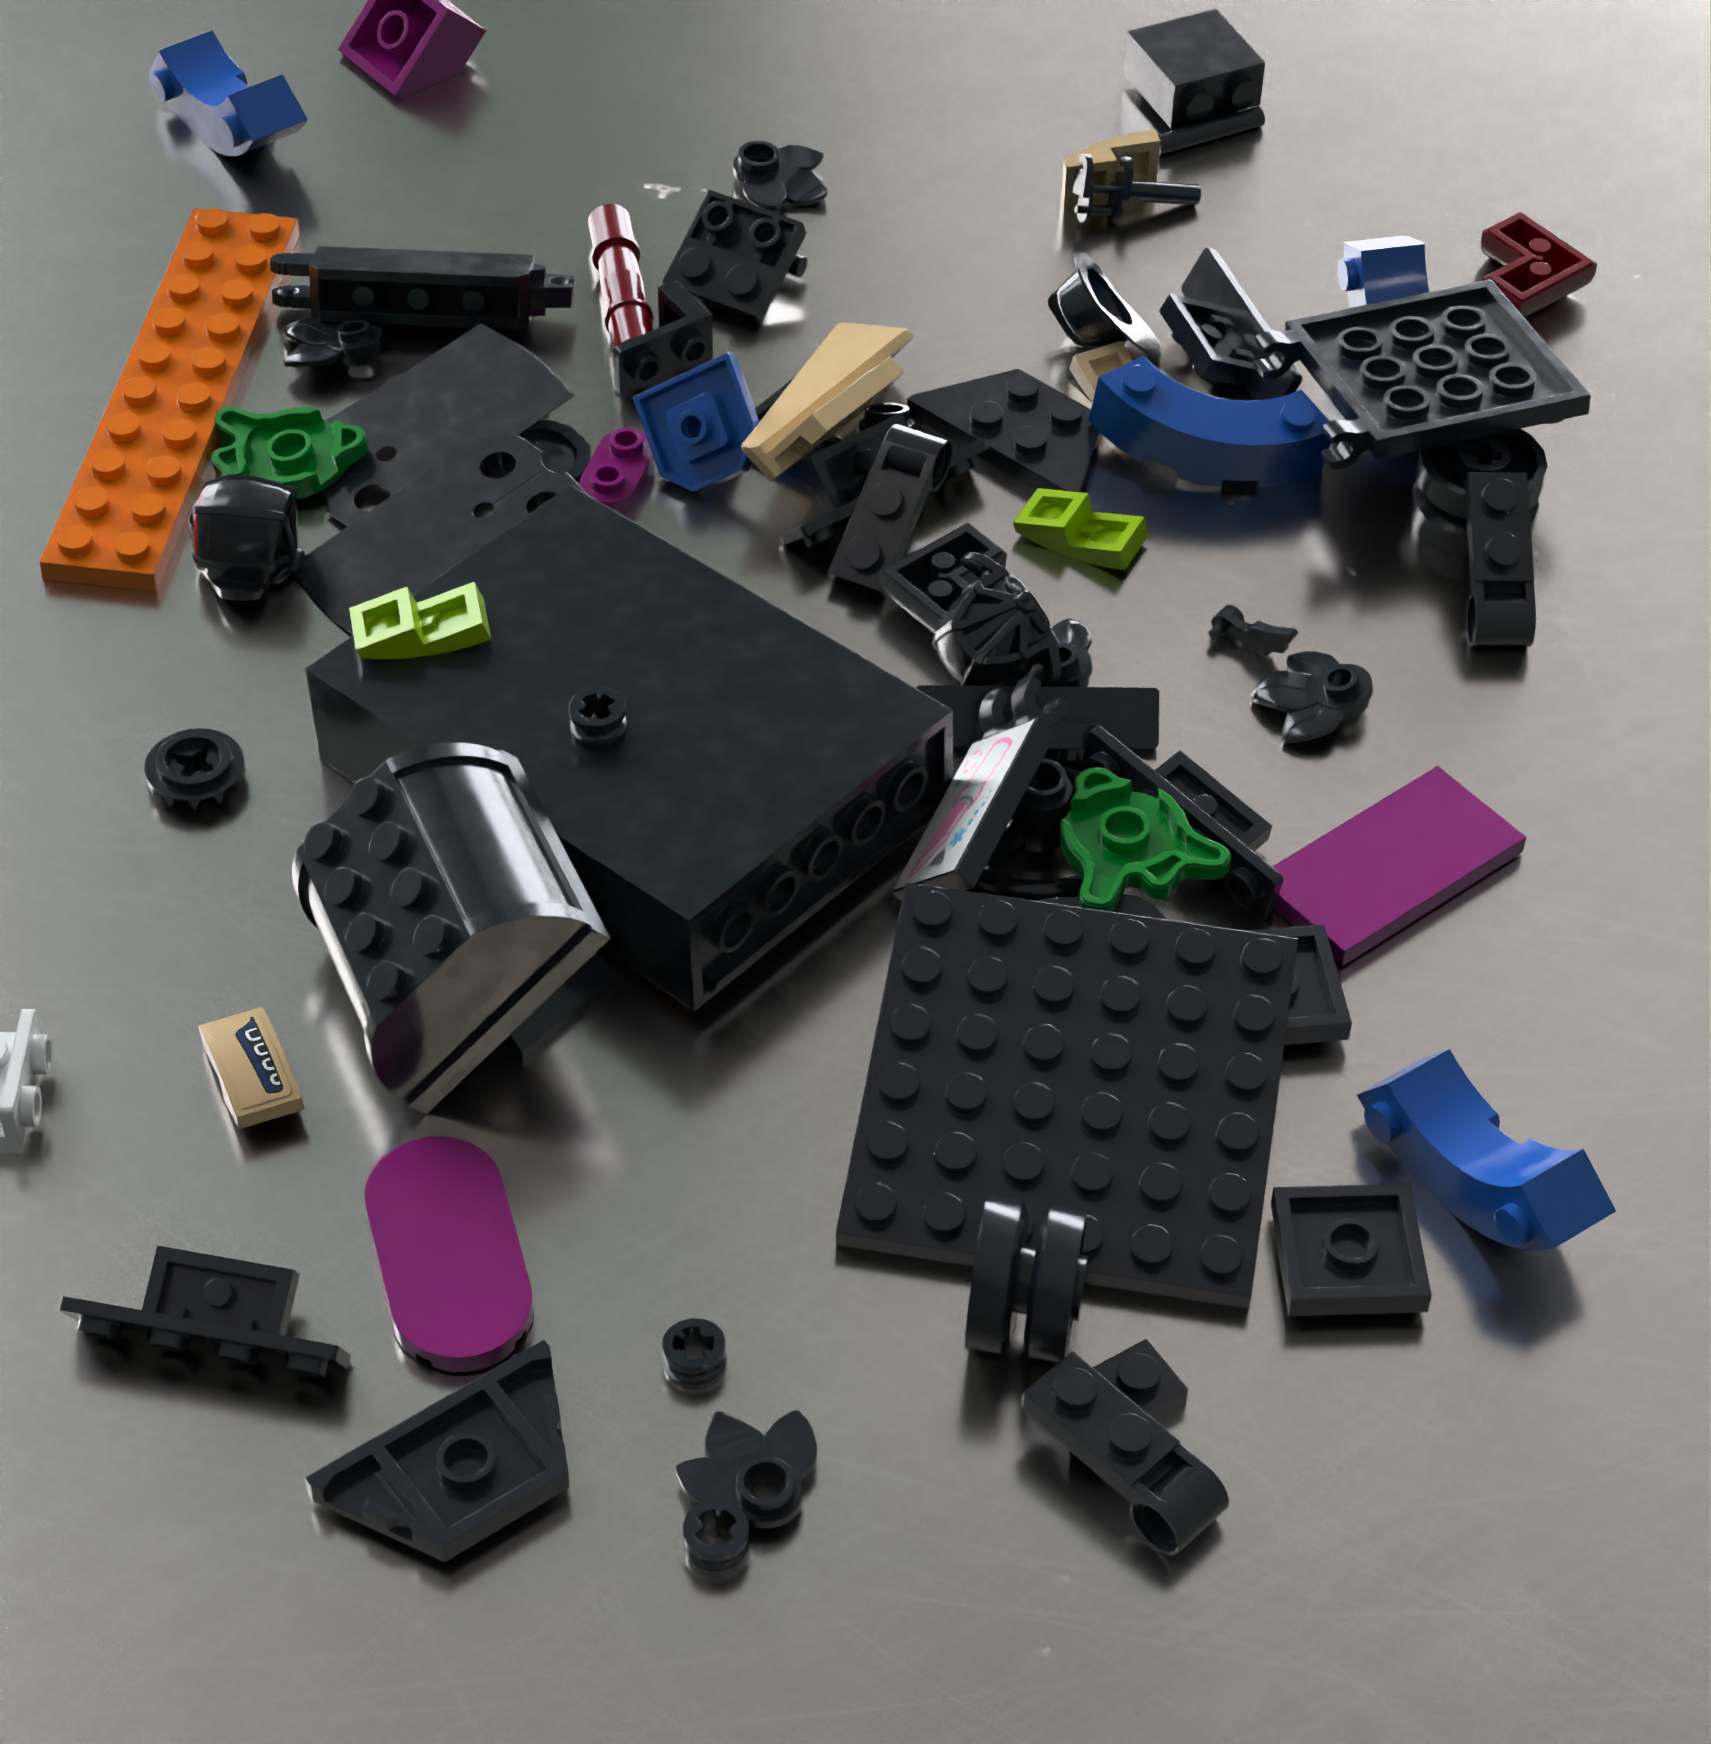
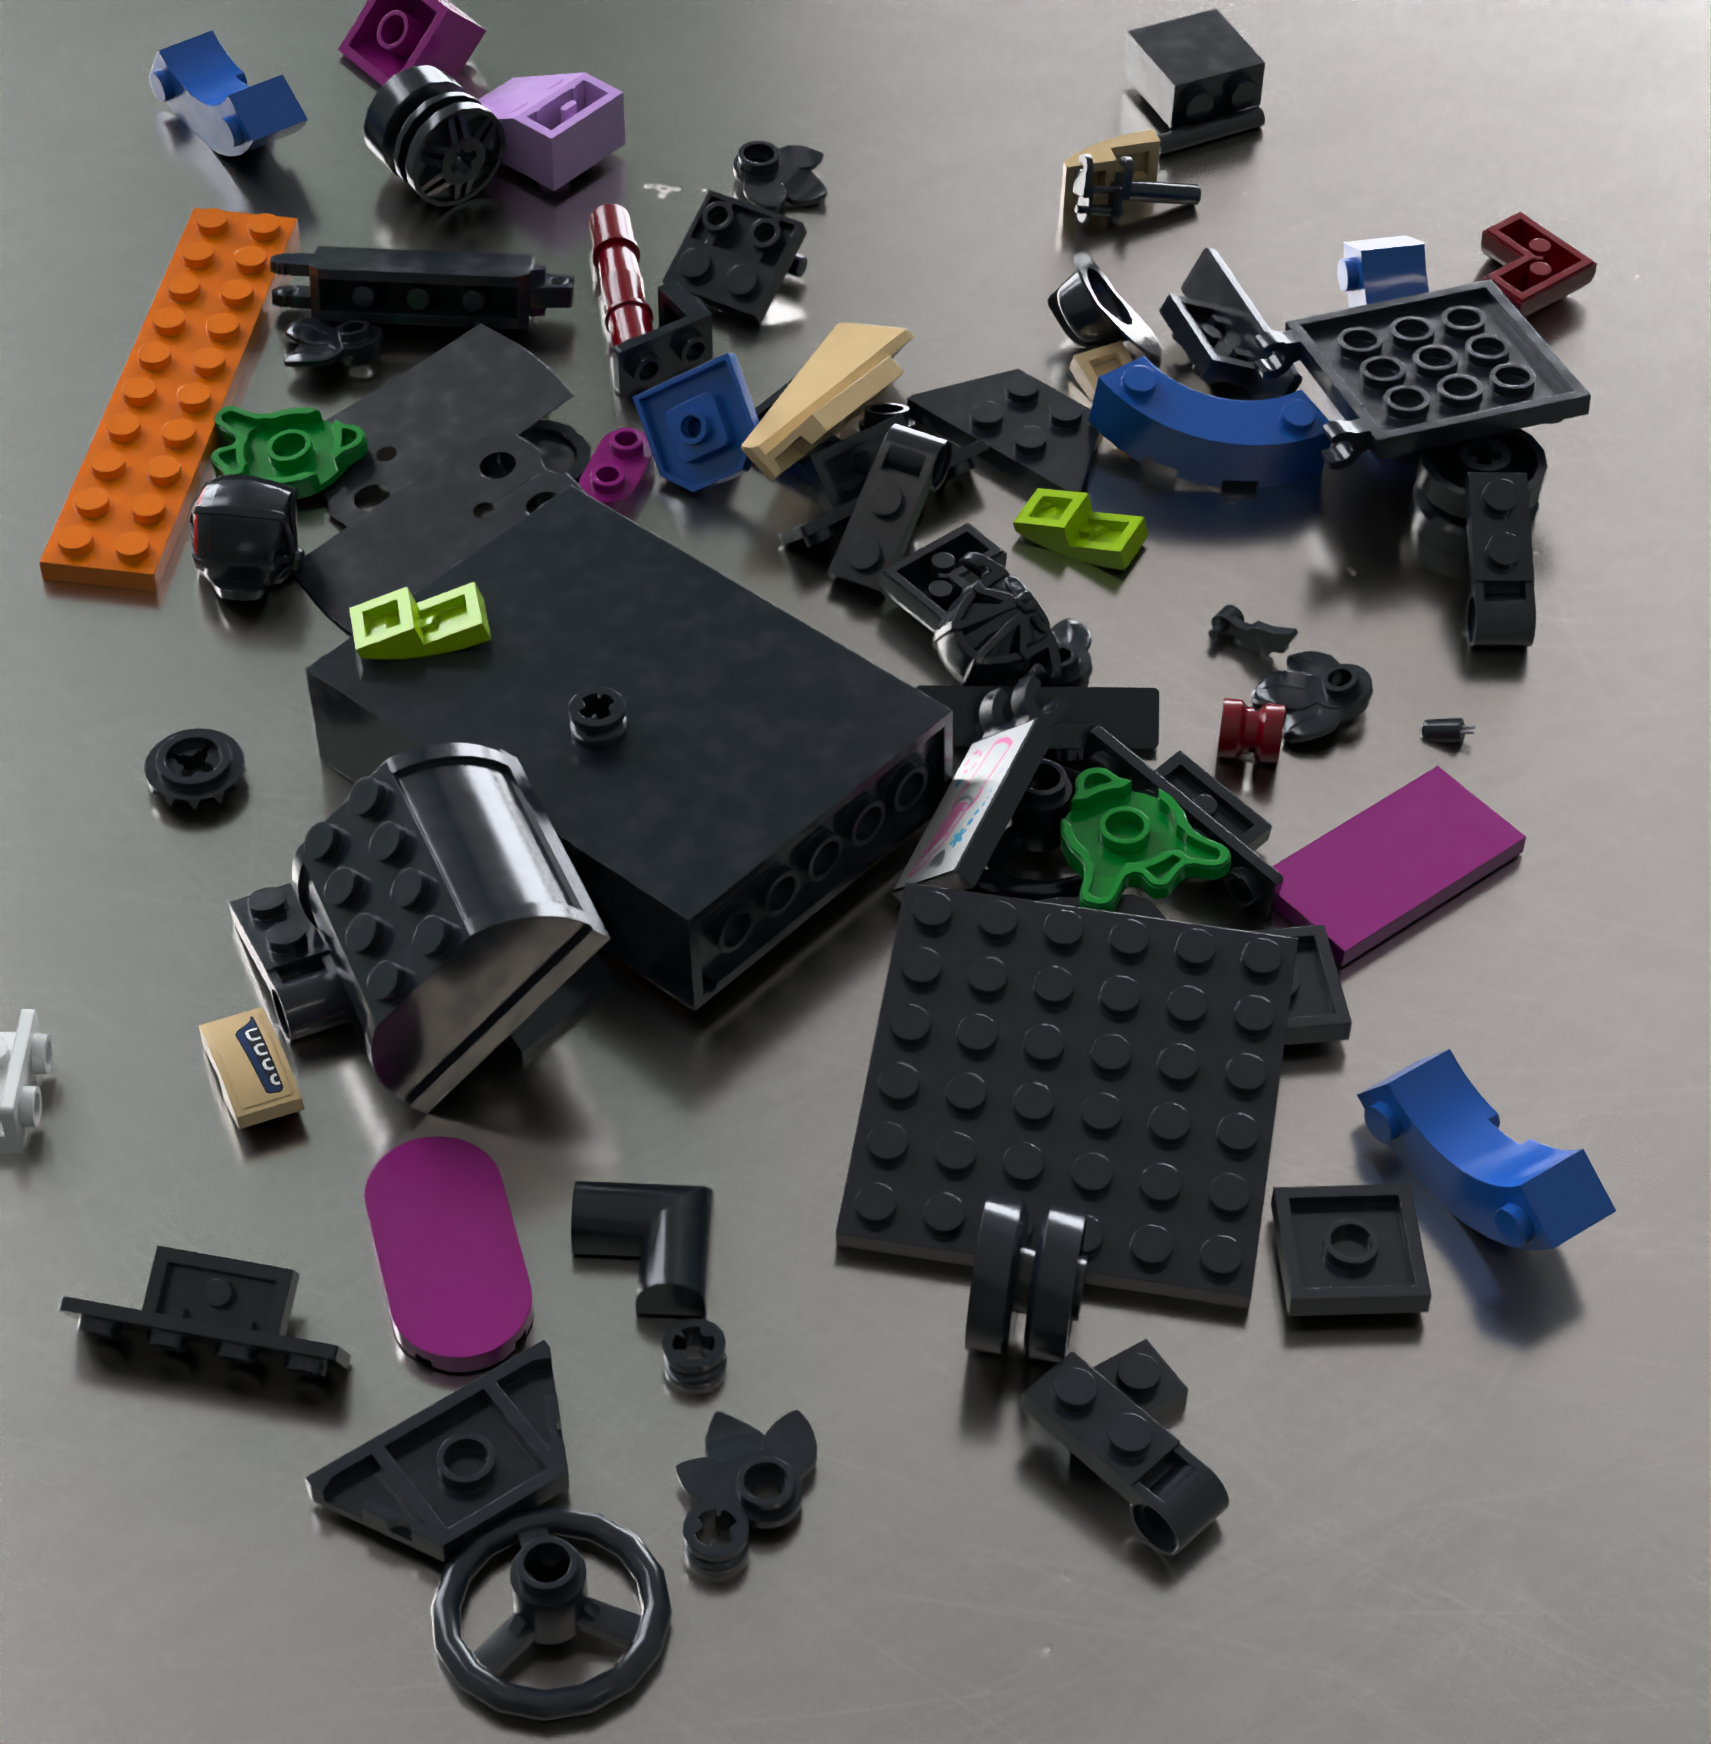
(292, 962): none -> black plate
(434, 135): none -> black wheel
(551, 1608): none -> black piece
(557, 124): none -> lavender slope
(660, 1224): none -> black brick
(1251, 731): none -> dark red wheel
(1445, 730): none -> black piece

